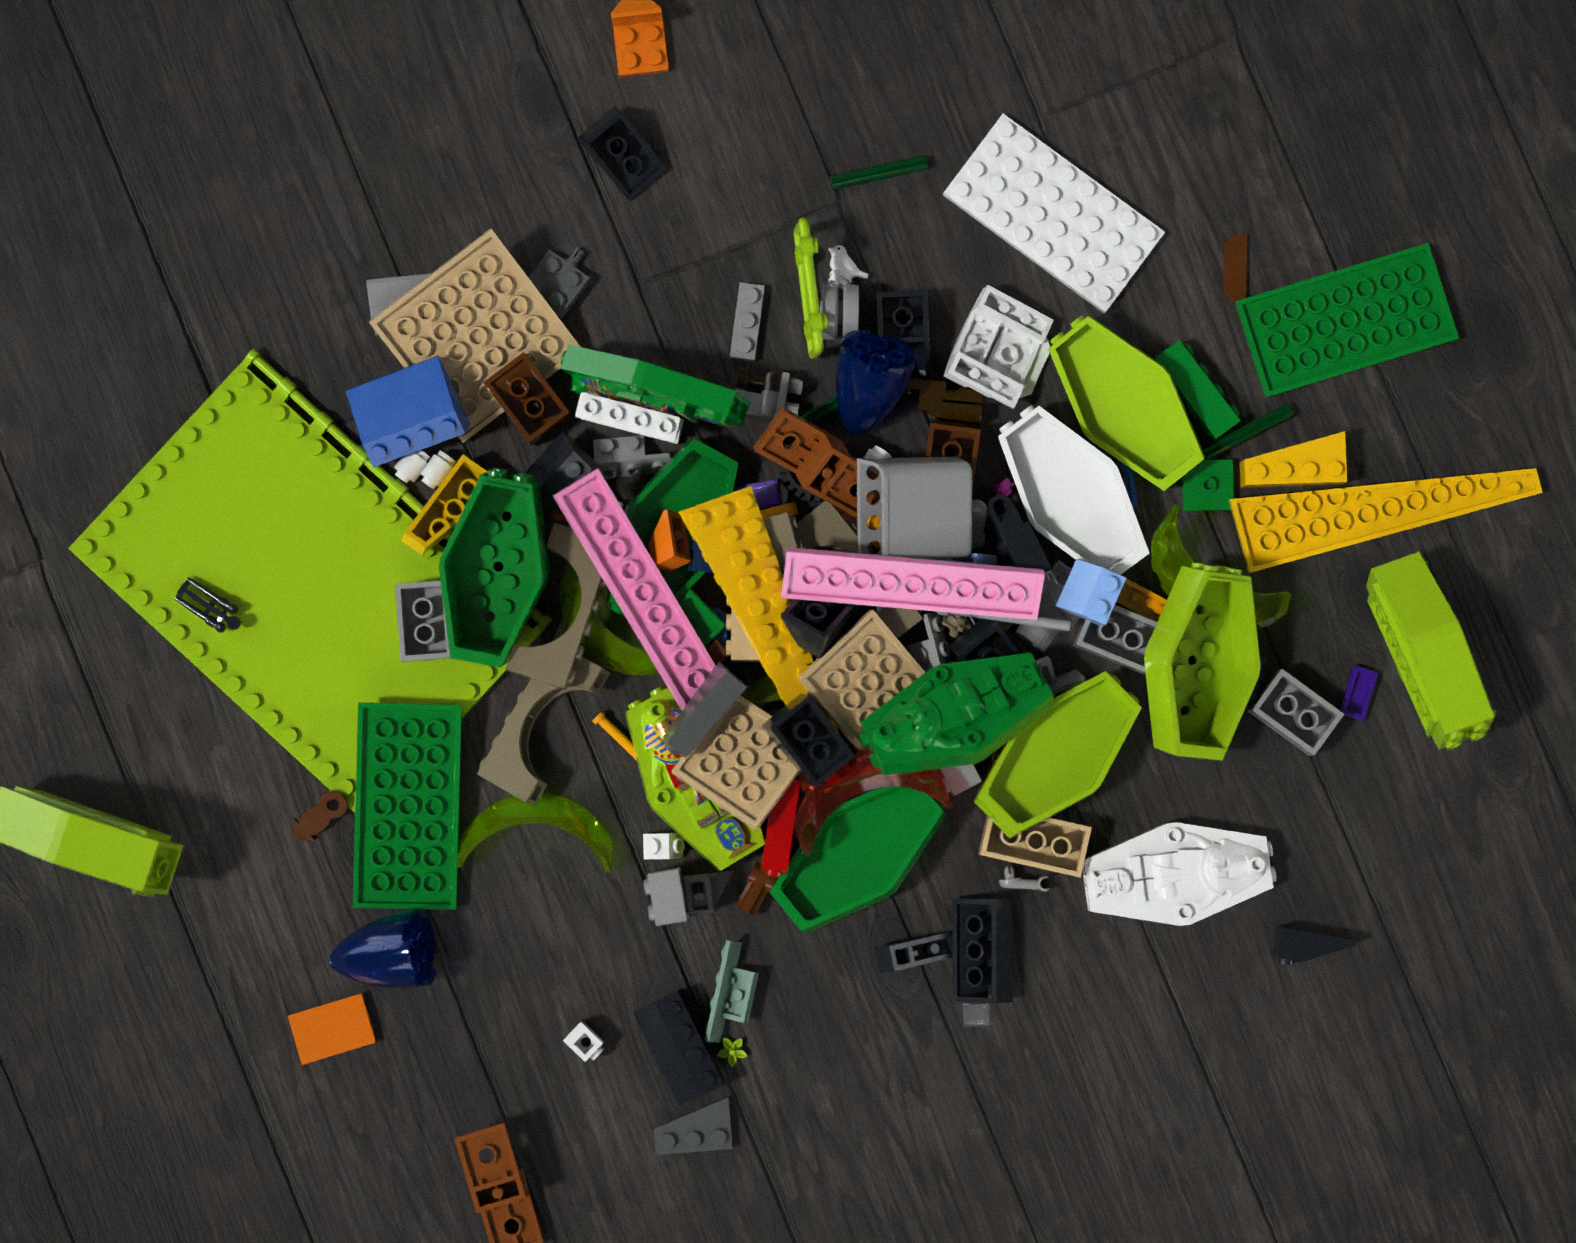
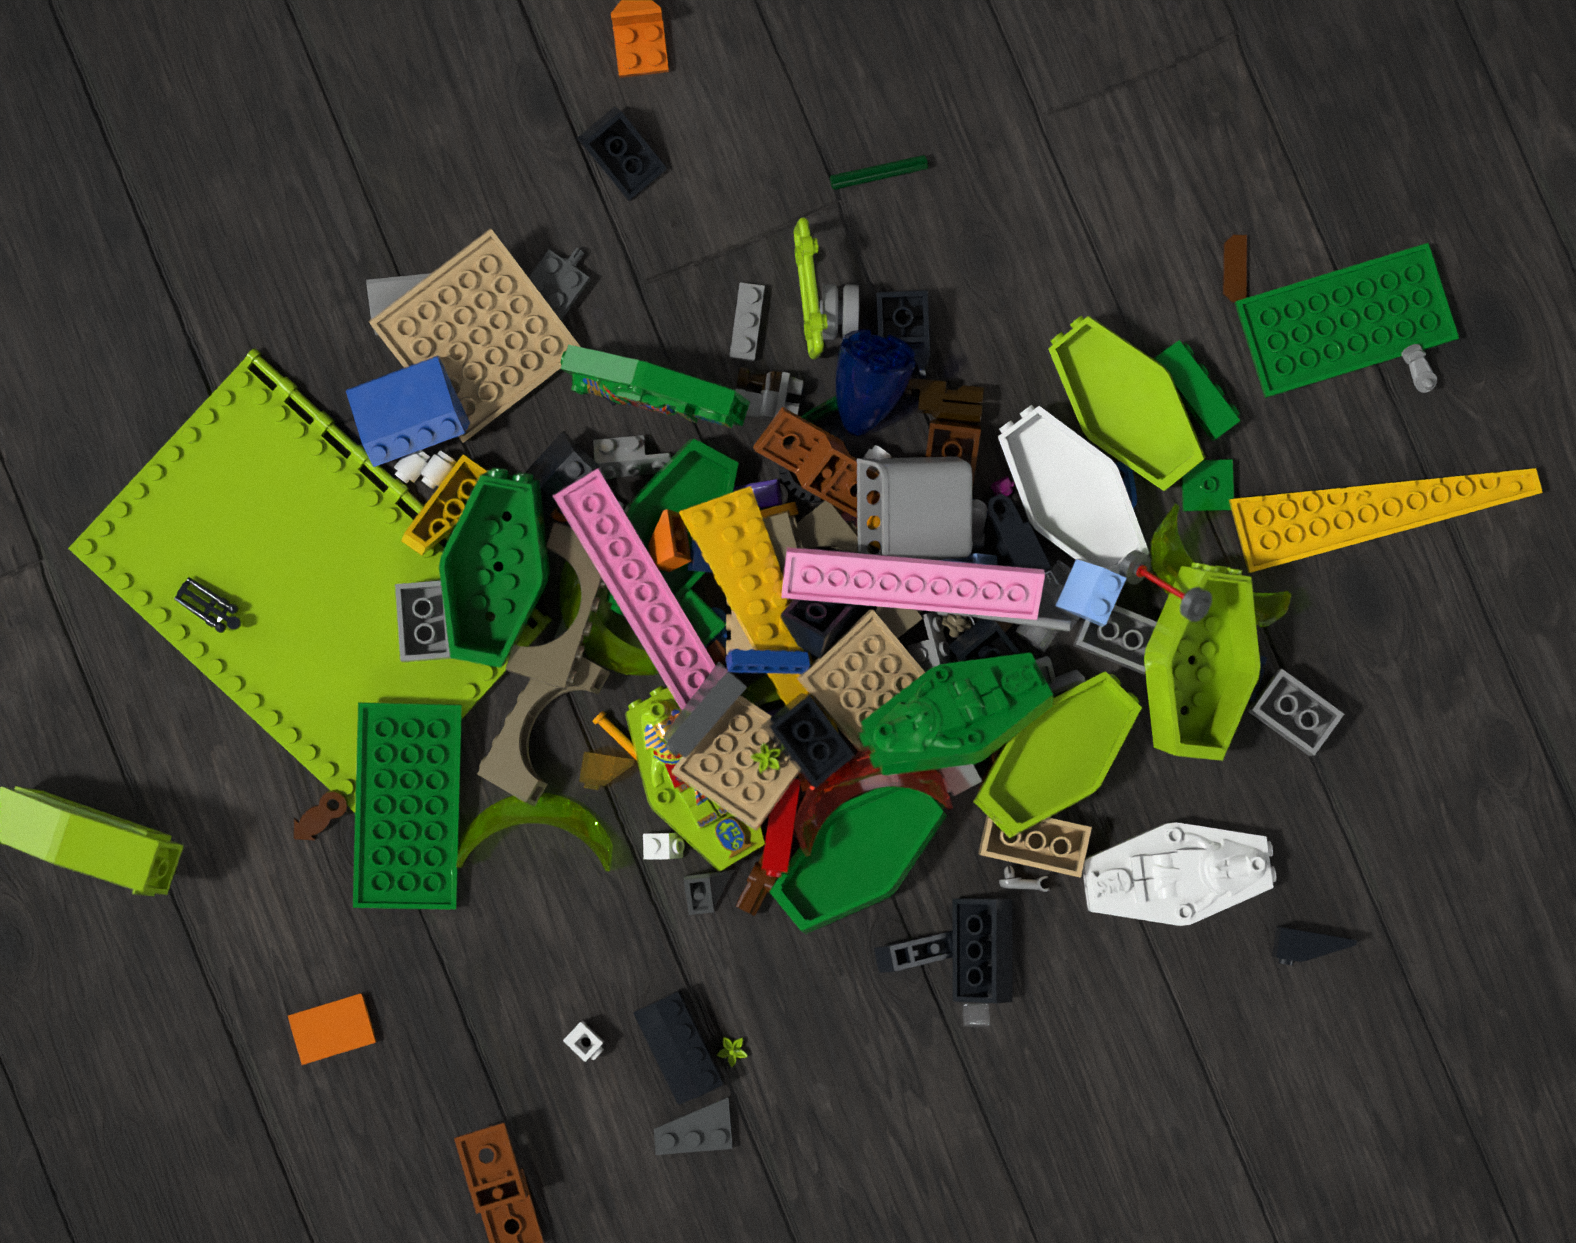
(389, 952): clear blue cylinder -> none
(527, 399): reddish brown slope -> none
(602, 769): none -> clear yellow slope
(629, 418): white fence -> none
(667, 896): light grey brick -> none
(733, 993): sand green bracket -> none
(766, 758): none -> lime plant
(767, 661): none -> blue piece
(843, 267): white animal -> none
(1000, 348): white slope -> none
(1053, 213): white plate -> none
(1141, 600): light orange plate -> none
(1194, 603): none -> dark grey axle
(1247, 431): dark green axle -> none
(1306, 464): yellow wedge -> none
(1358, 692): dark purple tile -> none
(1421, 372): none -> light grey piece
(1429, 651): lime container -> none

